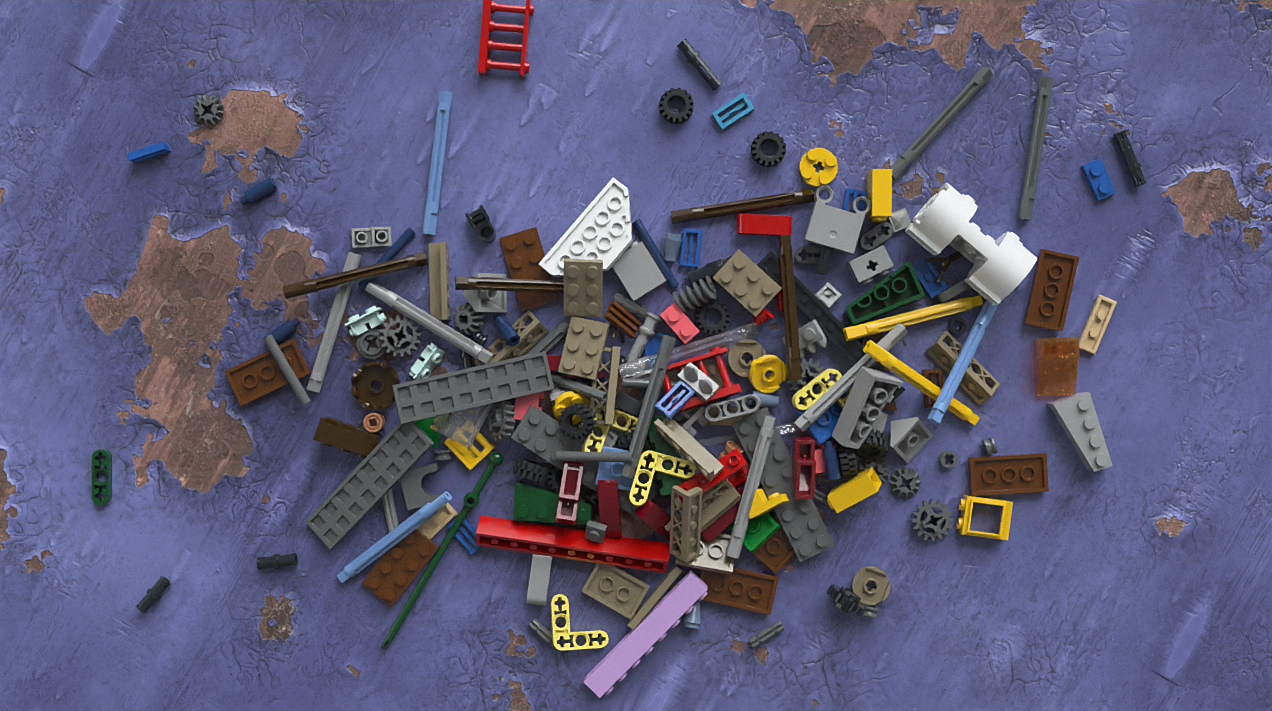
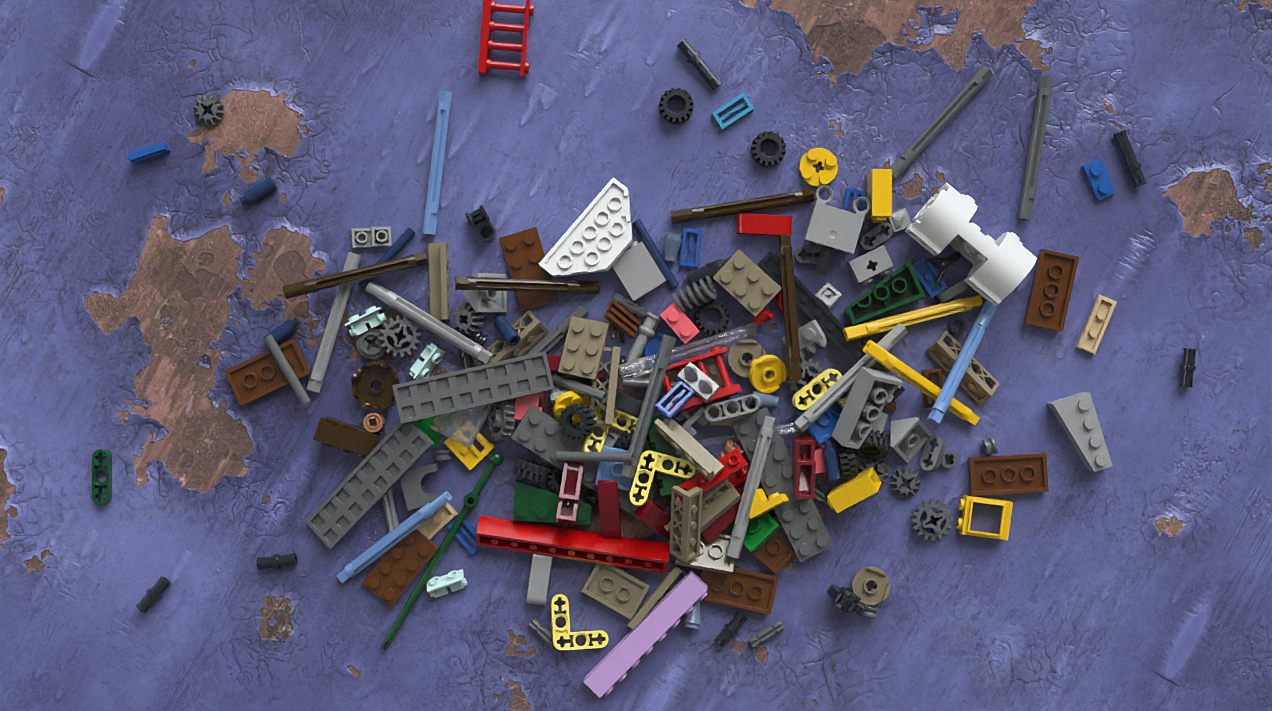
(455, 580): none -> light aqua hinge
(583, 287): dark tan plate -> none
(595, 531): dark grey plate -> none
(730, 629): none -> black pin
(933, 453): none -> dark grey beam
(1056, 365): clear orange slope -> none
(1188, 367): none -> black pin

